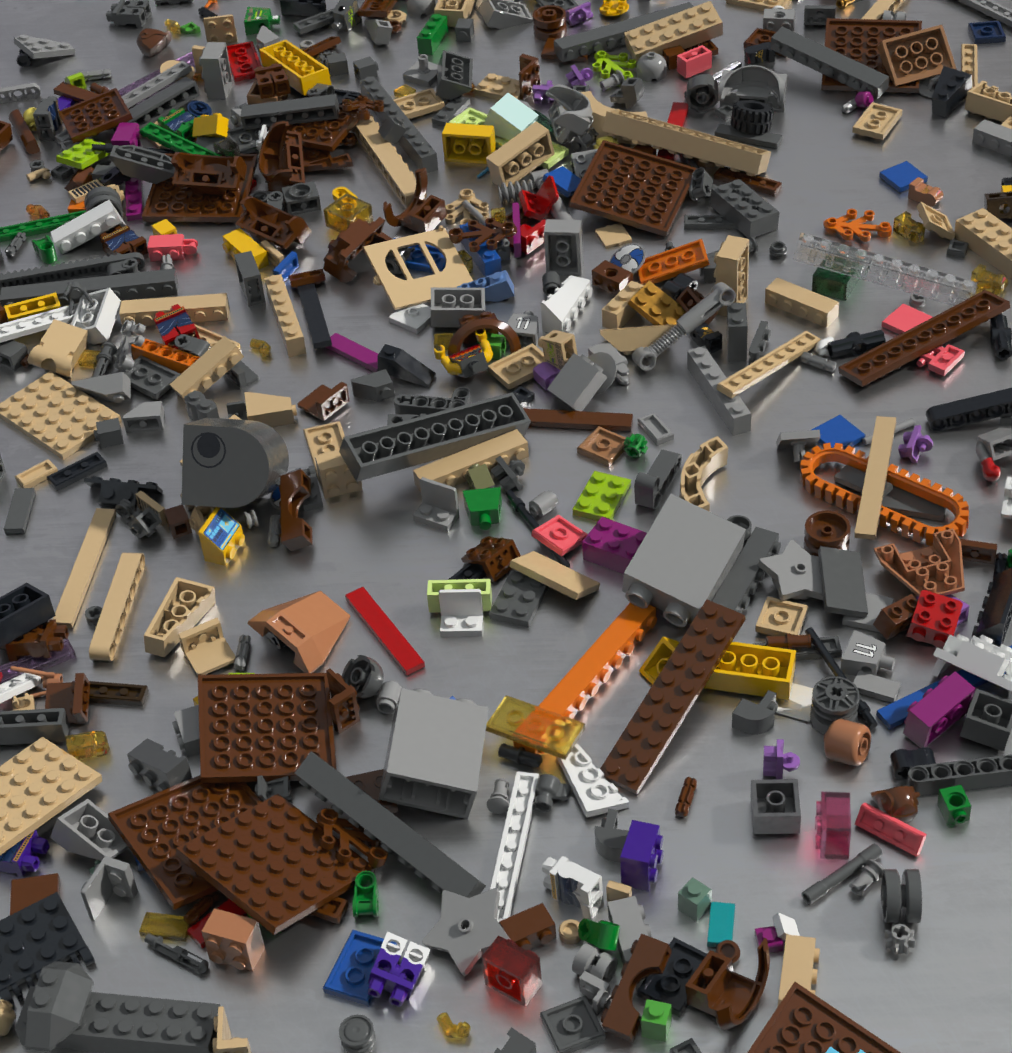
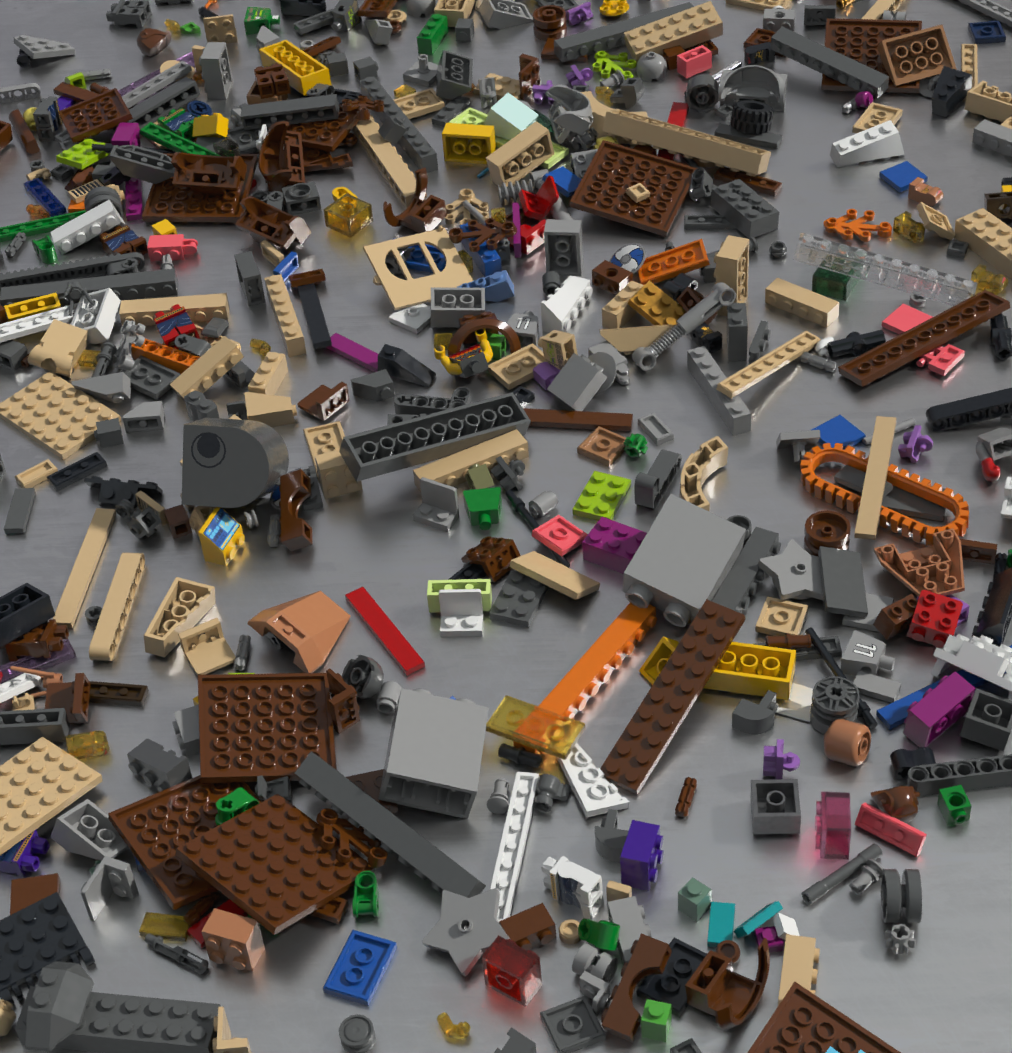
(45, 197): none -> clear blue tile
(215, 327): none -> dark grey tile
(233, 805): none -> green piece
(240, 242): yellow brick -> none
(243, 61): red tile -> none
(269, 374): none -> tan brick
(350, 244): reddish brown piece -> none
(396, 977): dark purple hips -> none
(487, 92): none -> light grey hips
(604, 91): none -> clear yellow arm
(613, 235): tan piece -> none
(638, 192): none -> tan tile
(758, 919): none -> teal tile
(871, 144): none -> white wedge

